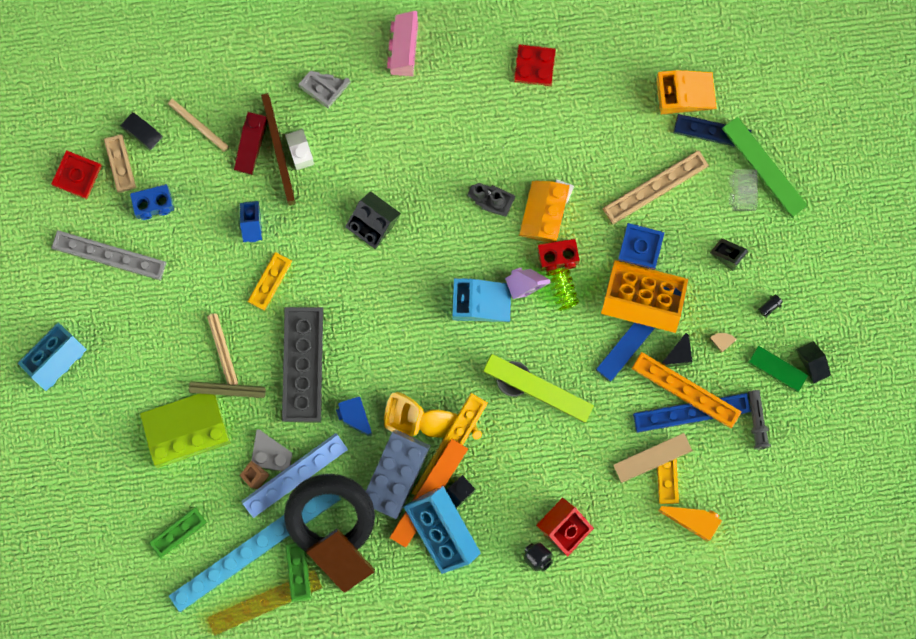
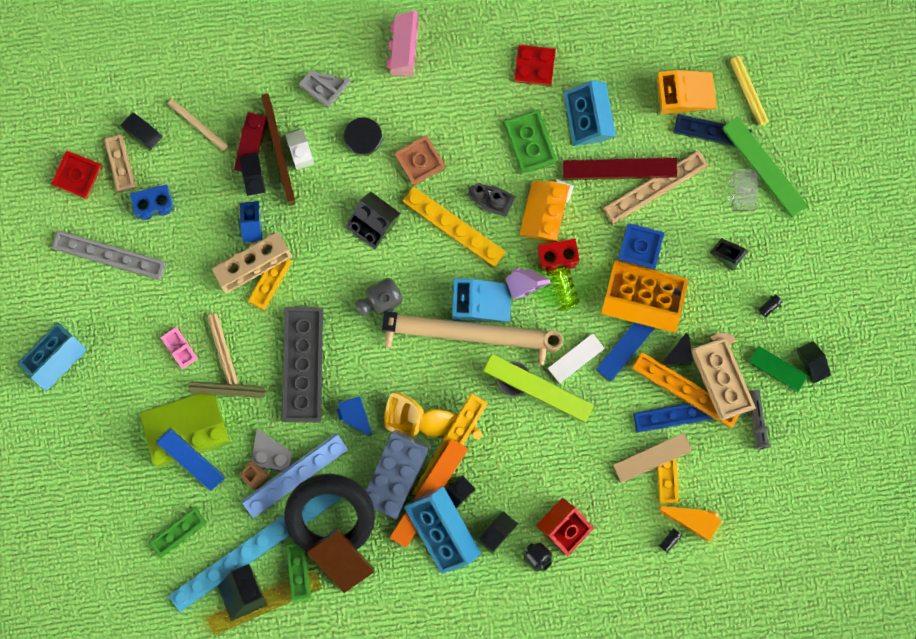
(179, 348): none -> bright pink slope
(190, 459): none -> blue tile
(241, 592): none -> black slope
(252, 174): none -> black slope
(261, 264): none -> tan brick
(363, 136): none -> black tile
(380, 297): none -> dark grey piece
(420, 160): none -> nougat plate
(454, 227): none -> yellow plate
(471, 332): none -> tan piece
(498, 532): none -> black slope
(530, 141): none -> bright green tile
(576, 358): none -> white tile
(589, 113): none -> dark azure slope
(620, 168): none -> dark red tile
(670, 540): none -> black pin
(723, 379): none -> tan tile
(749, 91): none -> light yellow axle

